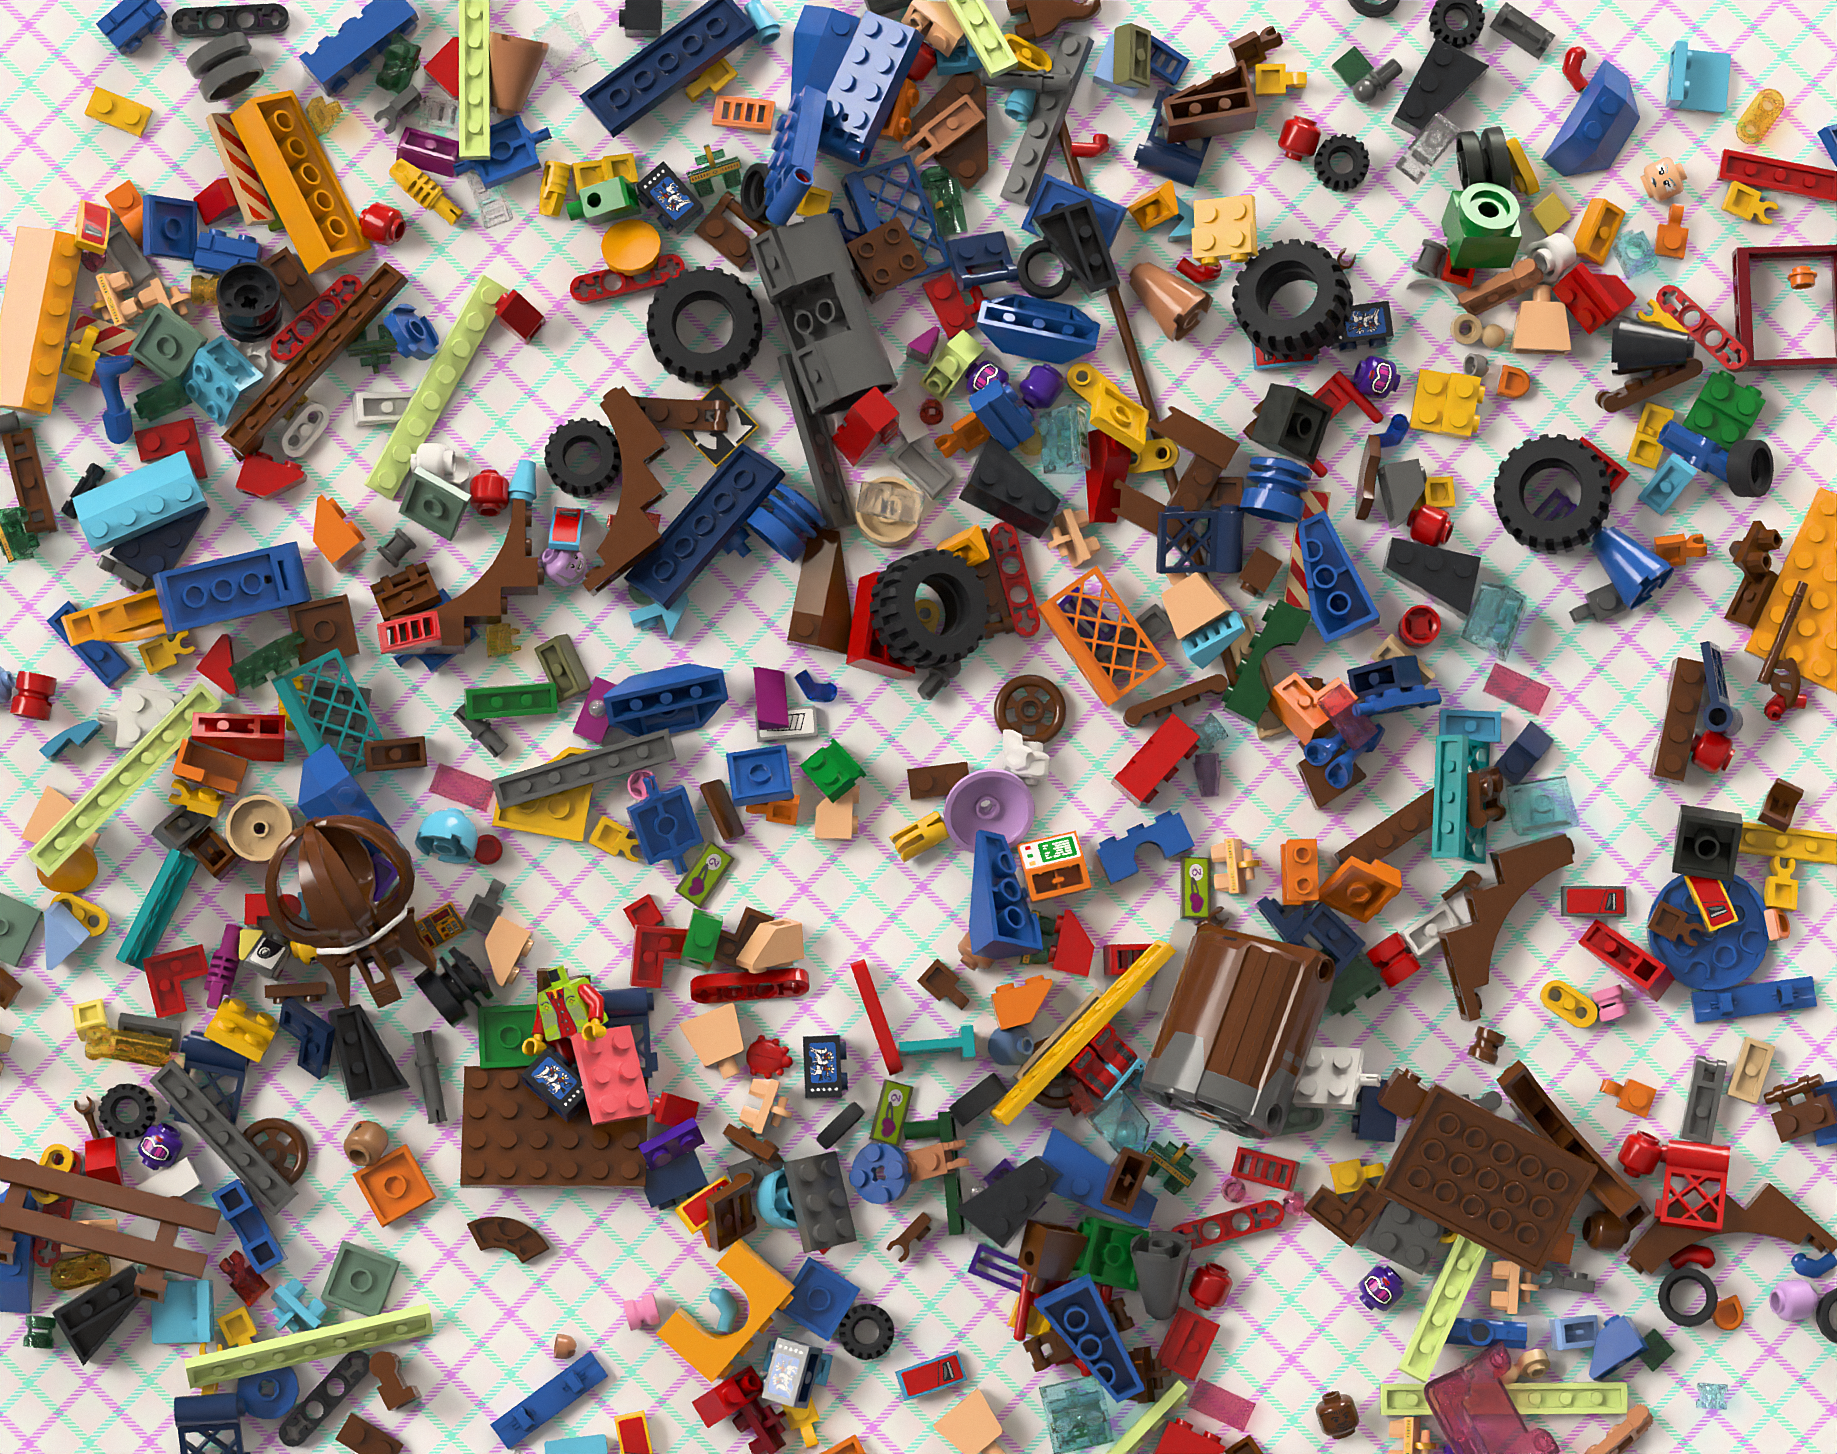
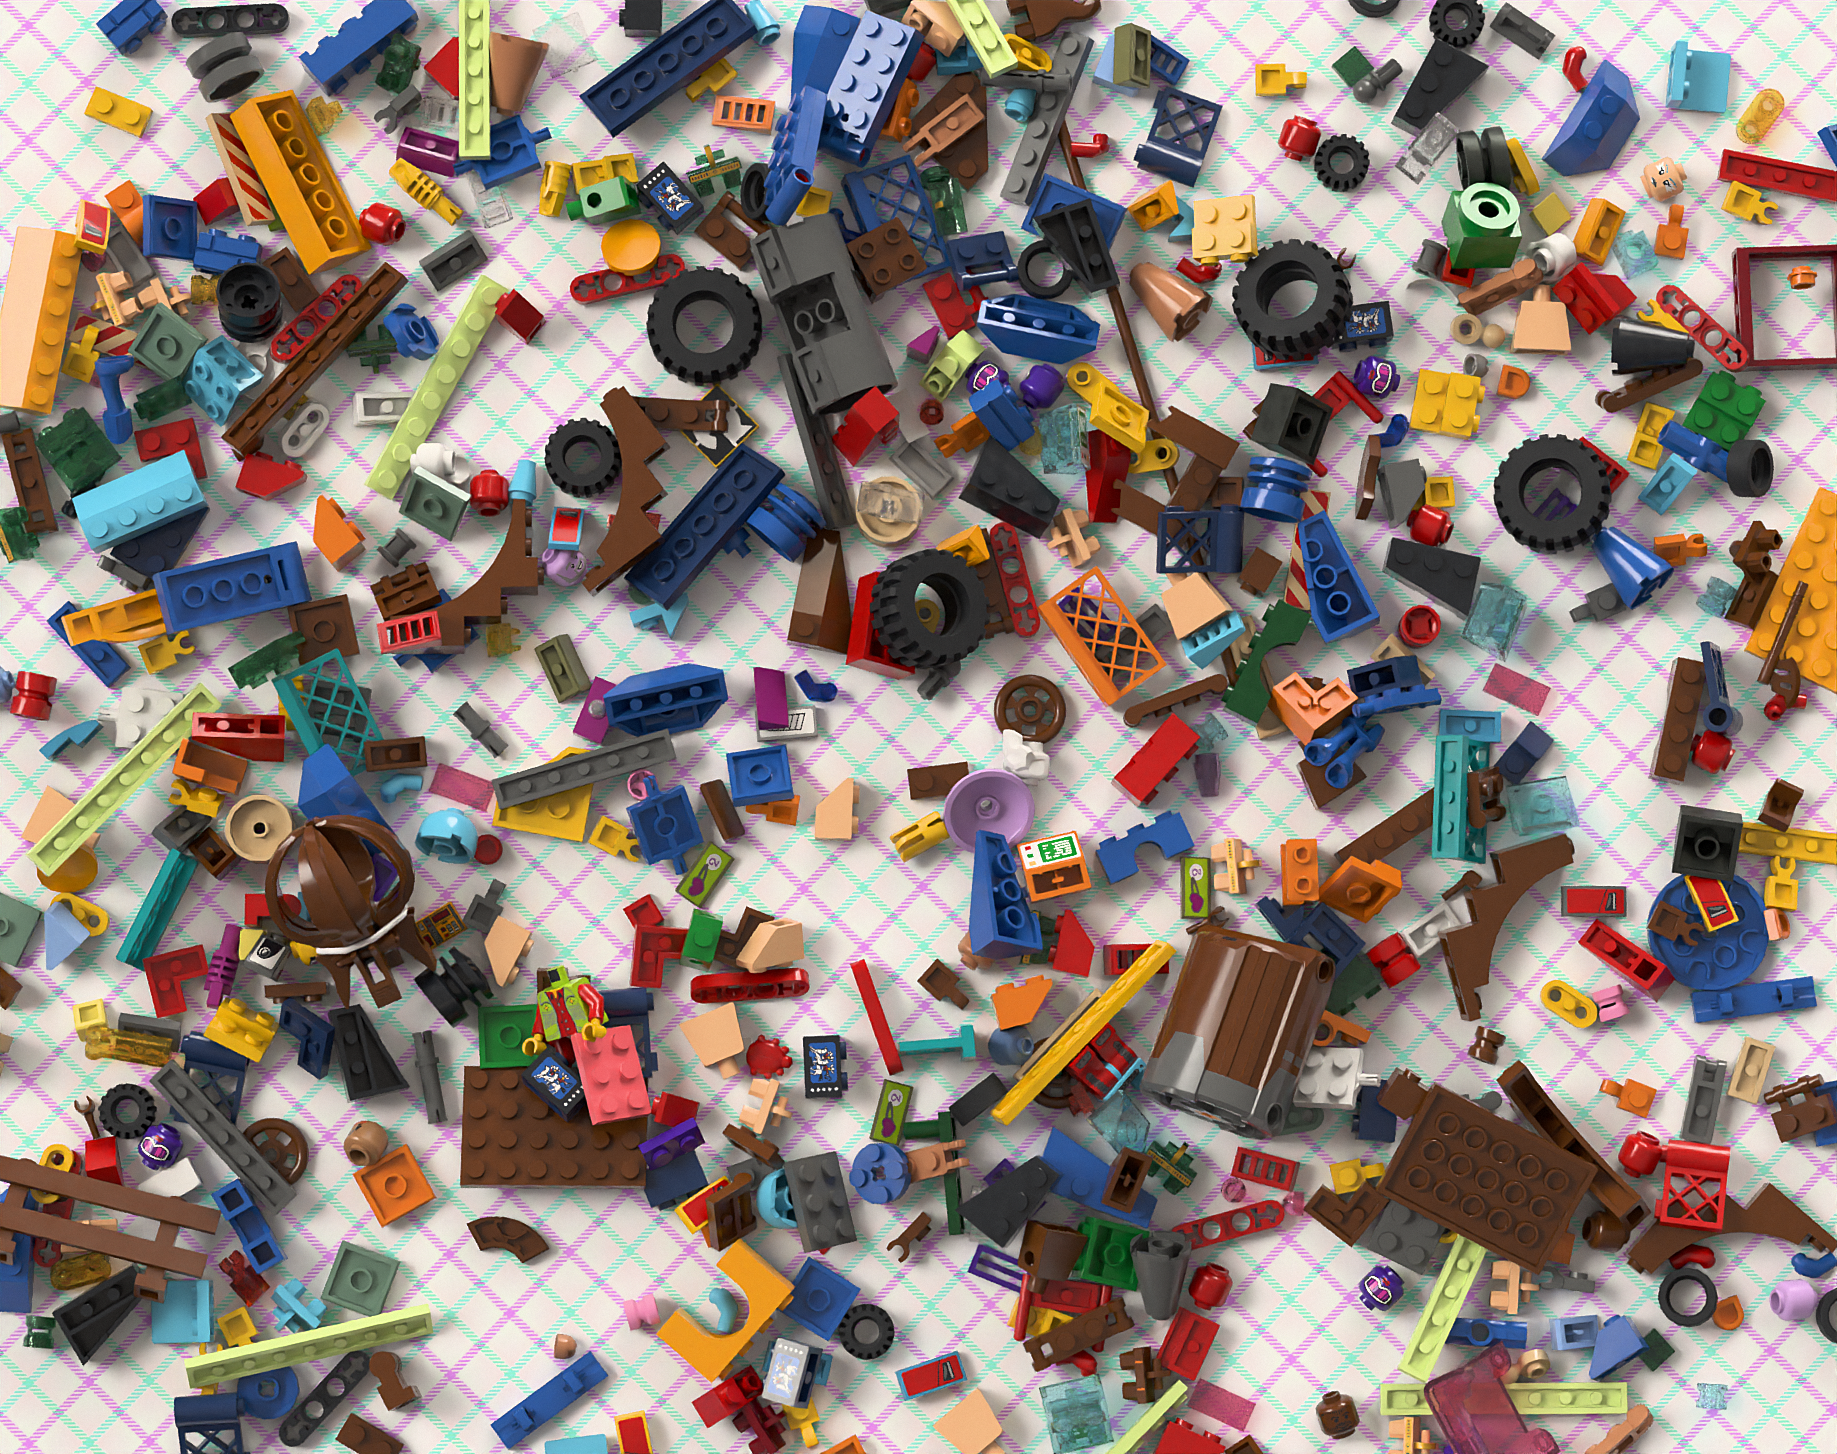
(77, 449): none -> clear green plate
(216, 665): red slope -> none
(397, 783): none -> medium azure arm
(453, 260): none -> dark grey slope
(510, 700): green plate -> none
(832, 770): green plate -> none
(840, 1125): black tyre -> none
(1087, 1327): blue wedge -> none
(1169, 972): white sticker -> none
(1211, 108): reddish brown wedge -> none
(1253, 46): reddish brown plate -> none
(1338, 708): clear pink tile -> none
(1350, 1032): none -> orange plate
(1716, 597): none -> clear light blue wheel

